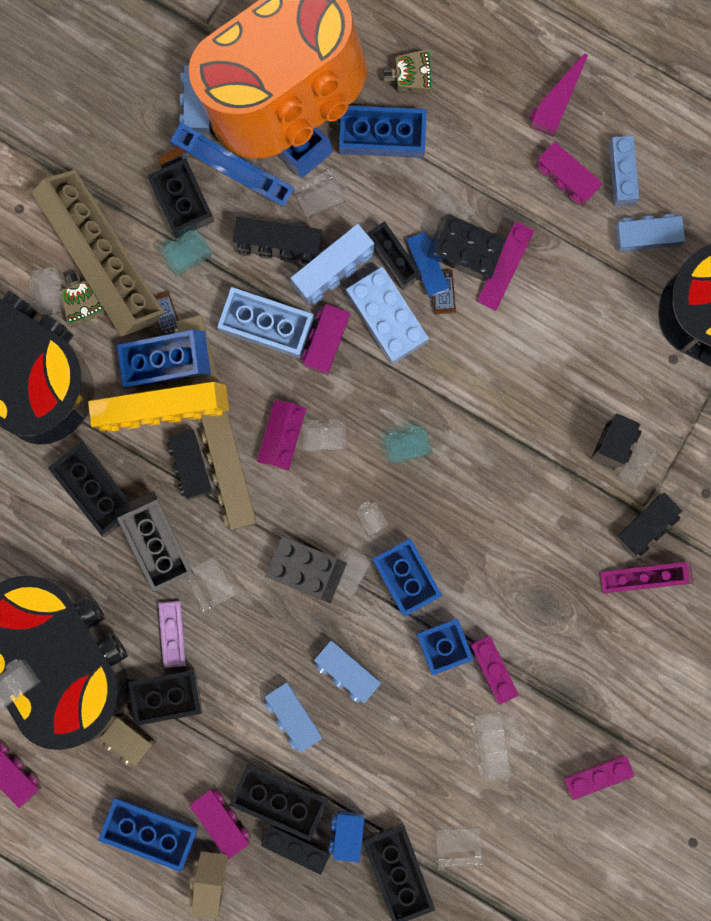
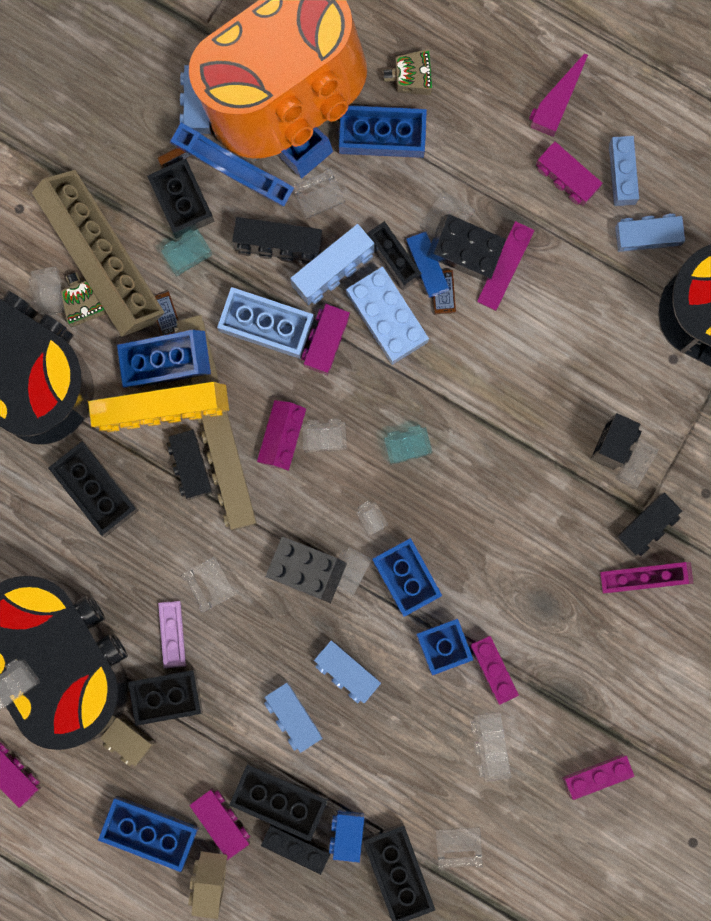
(153, 541): black brick -> none

